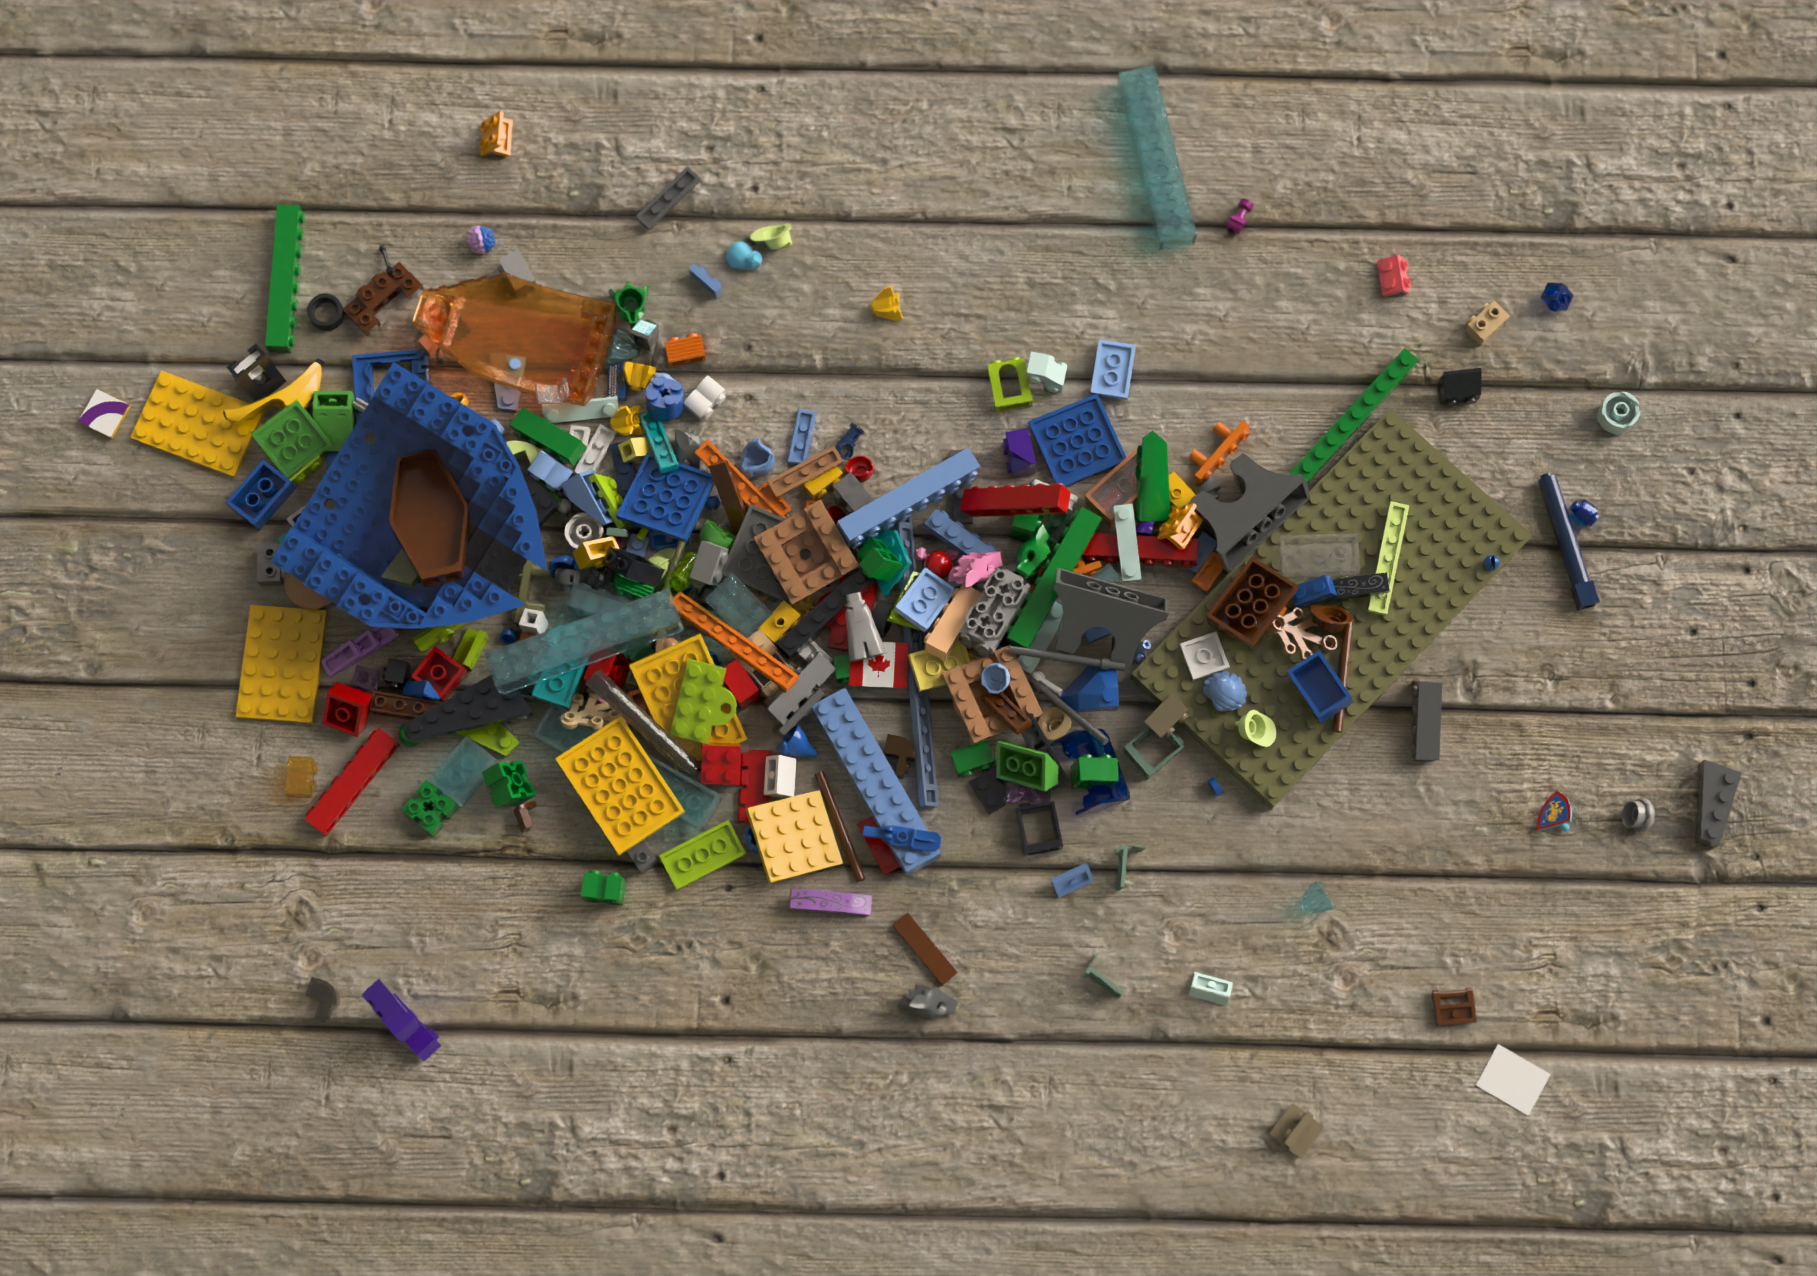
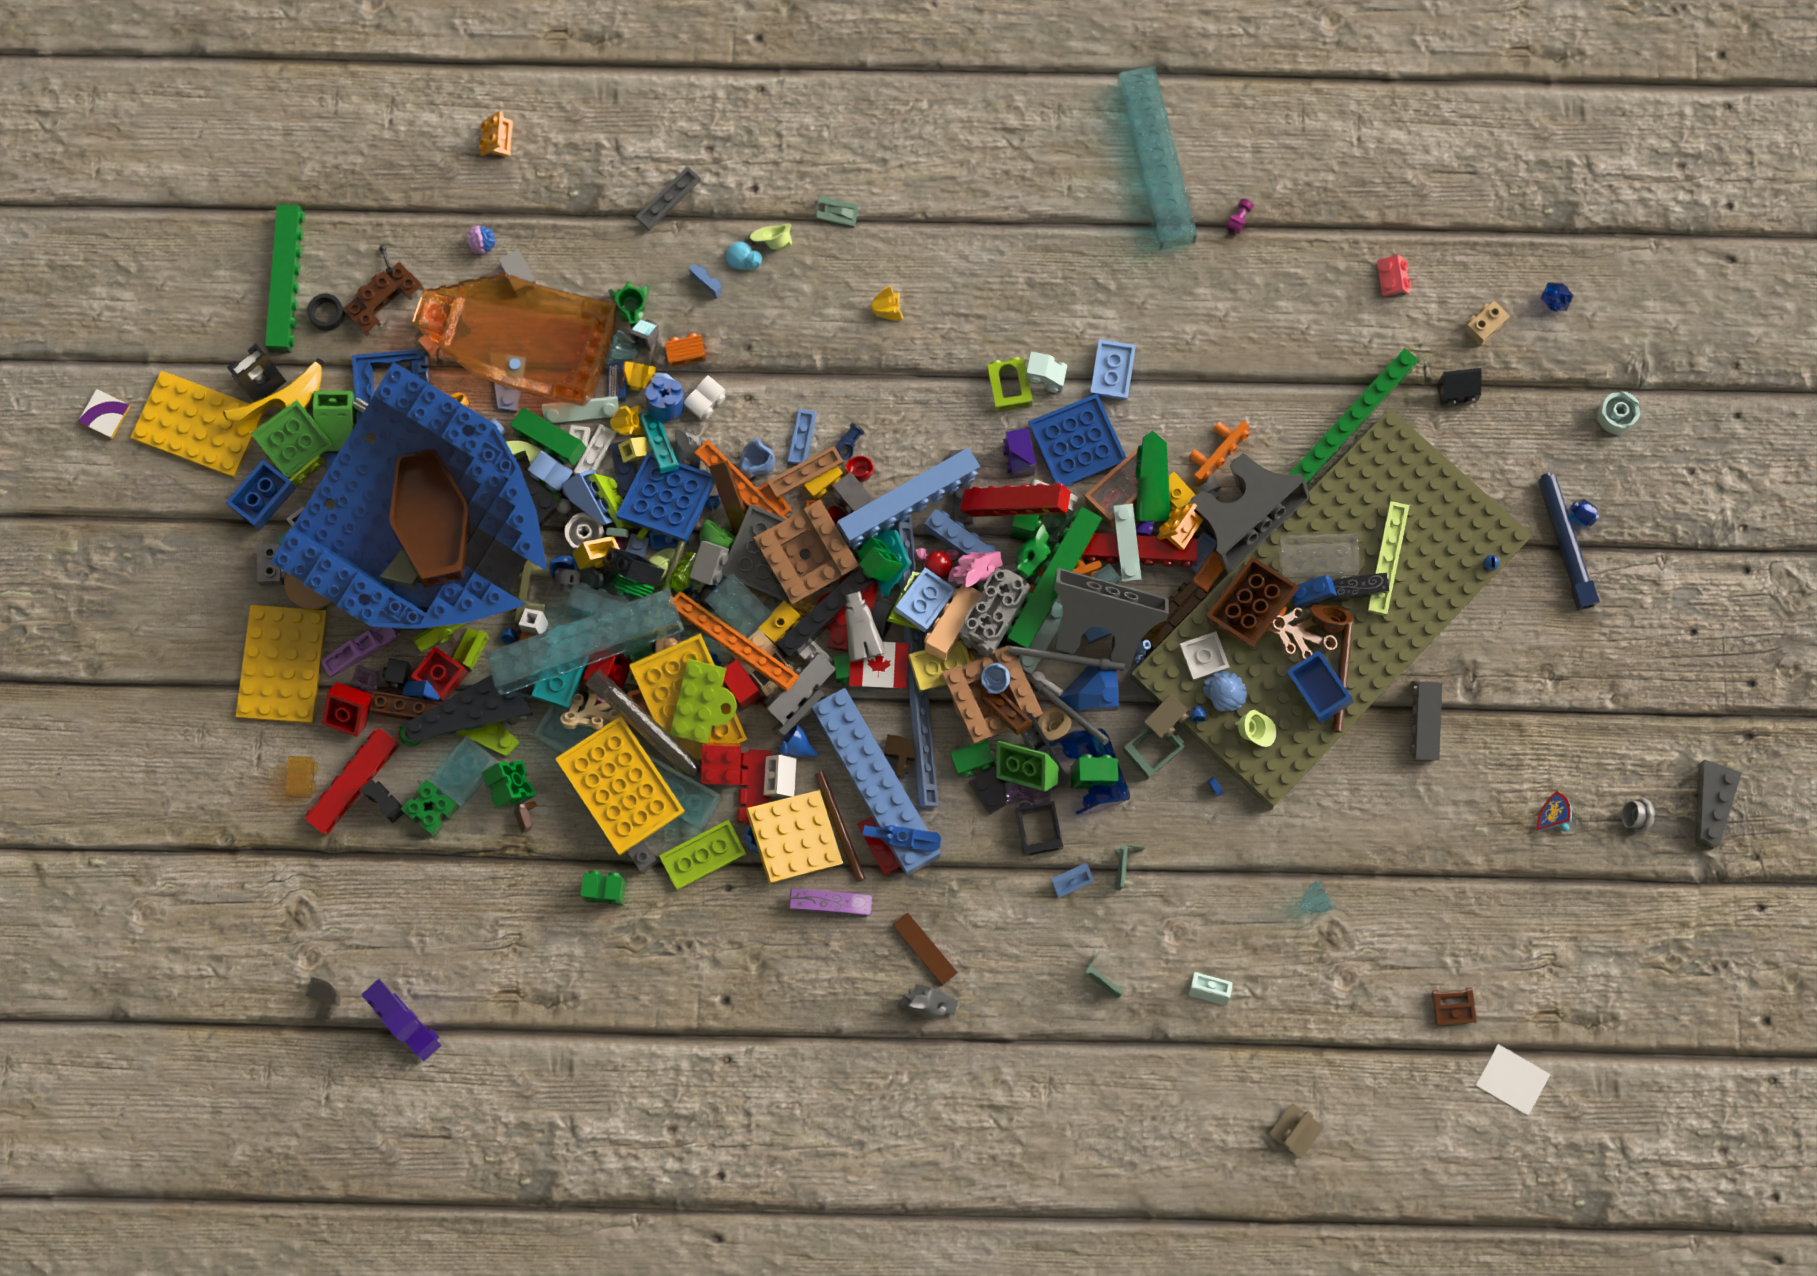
(389, 805): none -> black brick
(552, 393): clear bracket -> none
(827, 216): none -> sand green piece
(1179, 608): none -> dark brown brick
(1198, 714): none -> blue hinge

